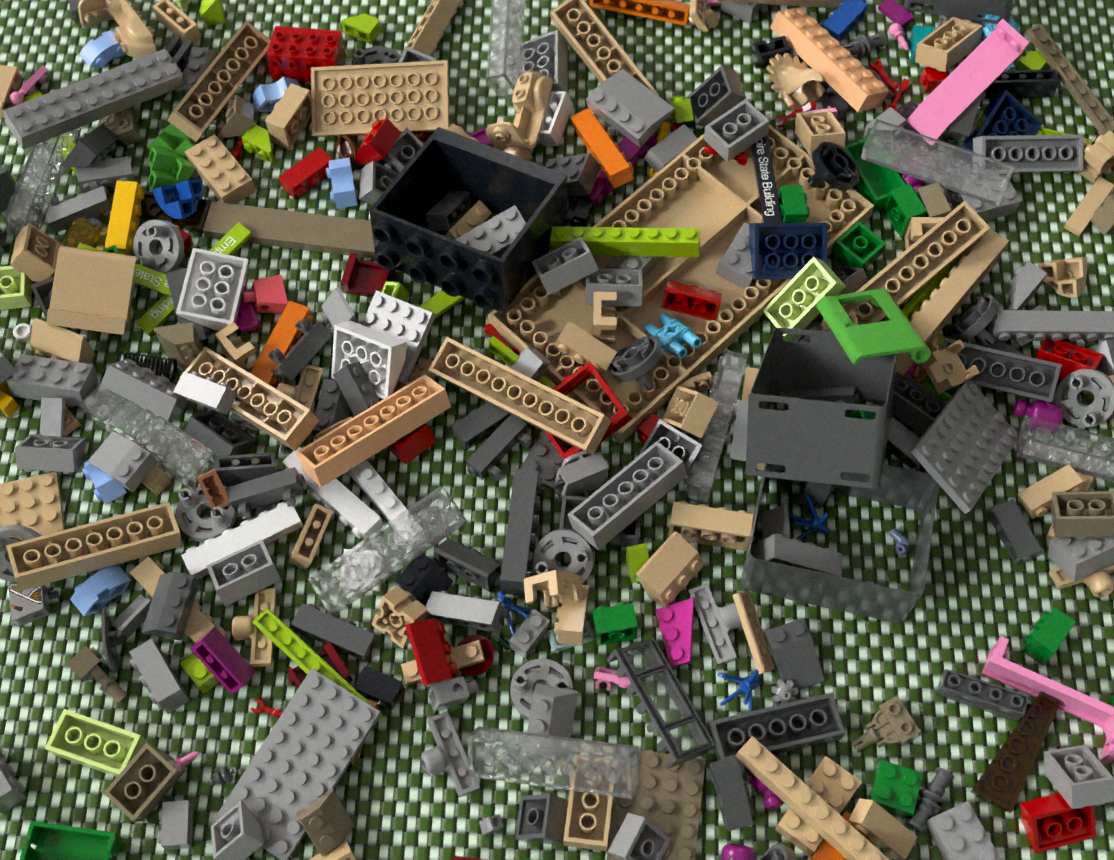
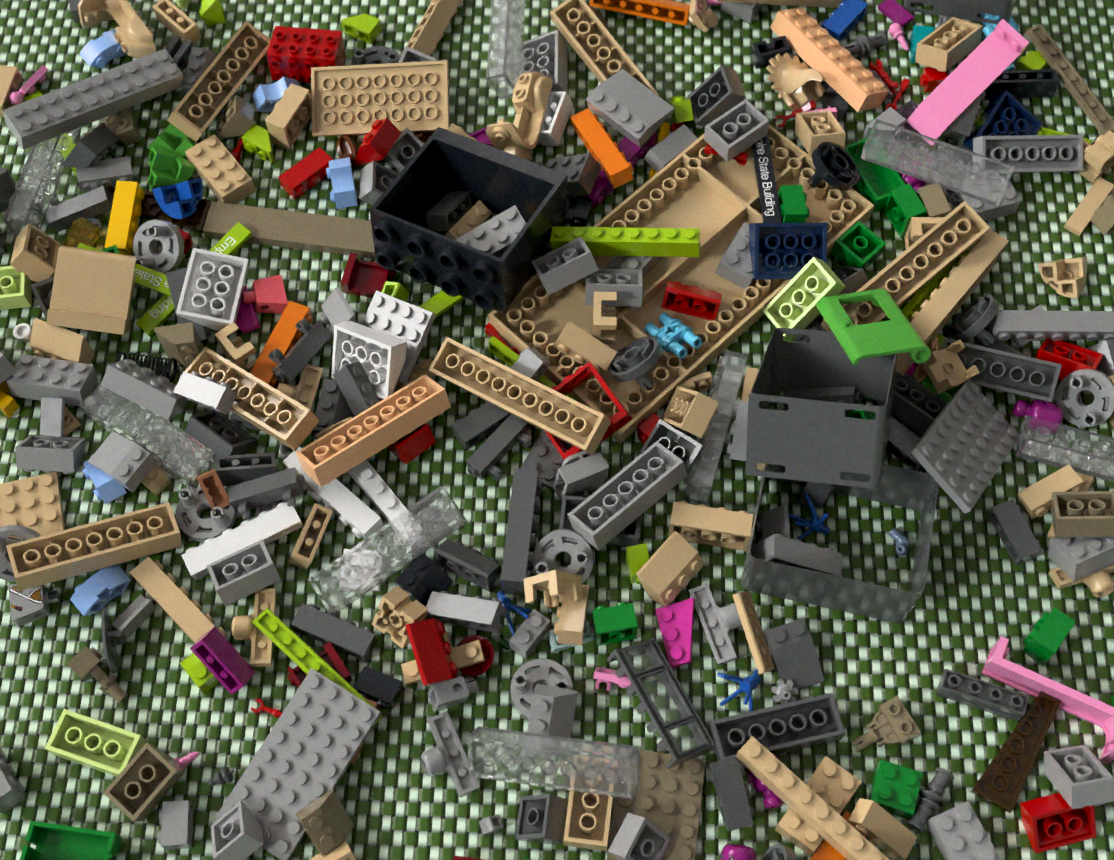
(158, 677): light grey brick -> none
(171, 605): dark grey slope -> none
(1024, 286): light grey slope -> none

